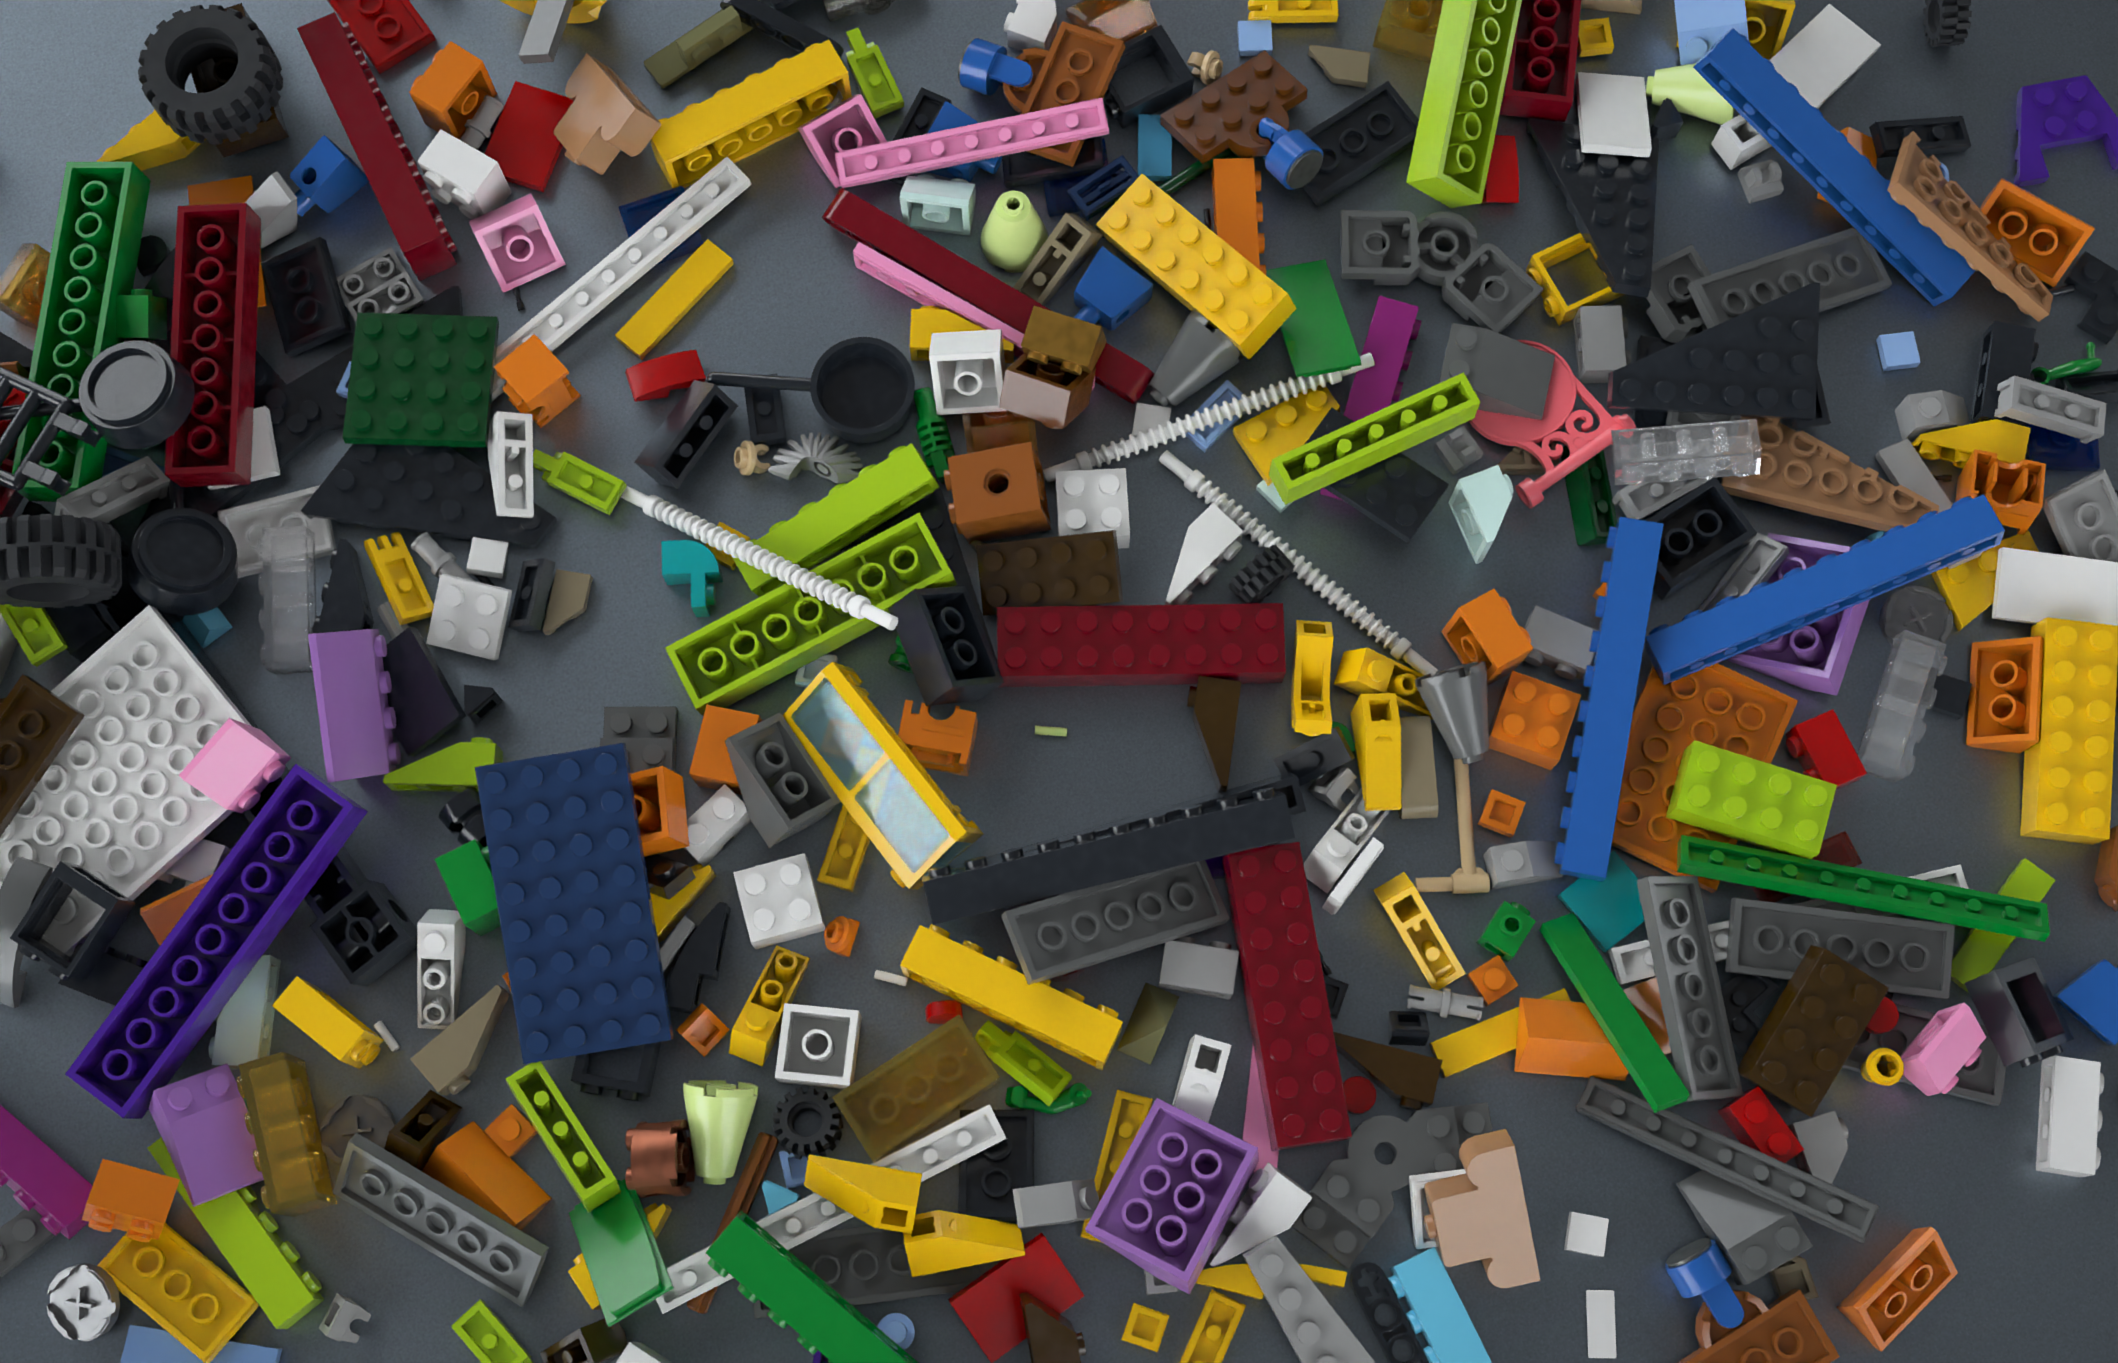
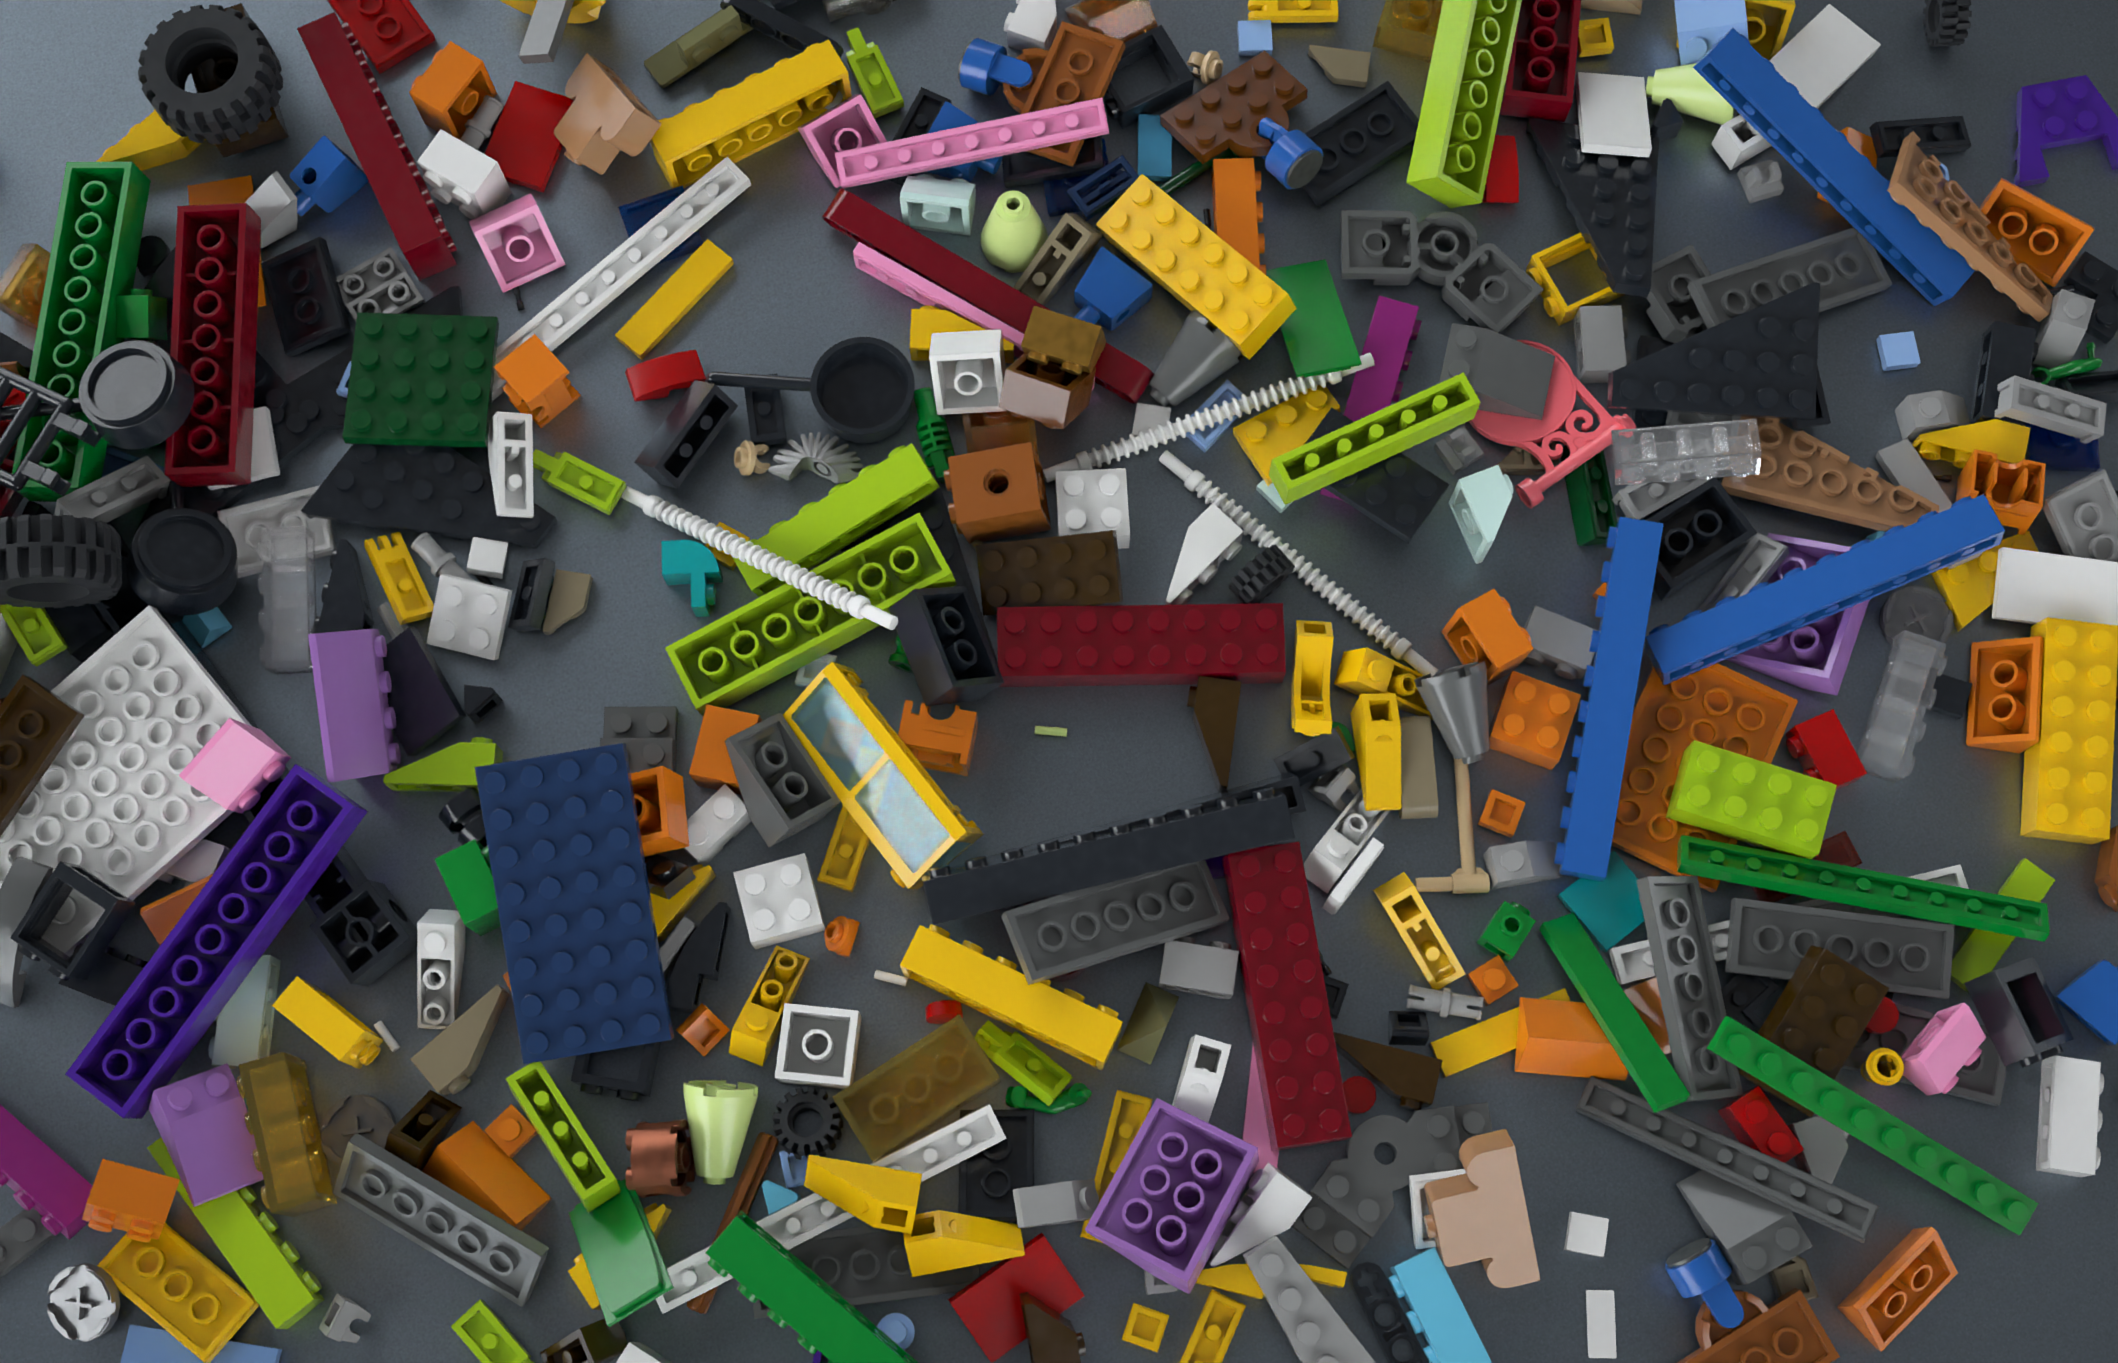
(1872, 1125): none -> green plate
(2062, 329): none -> light grey slope

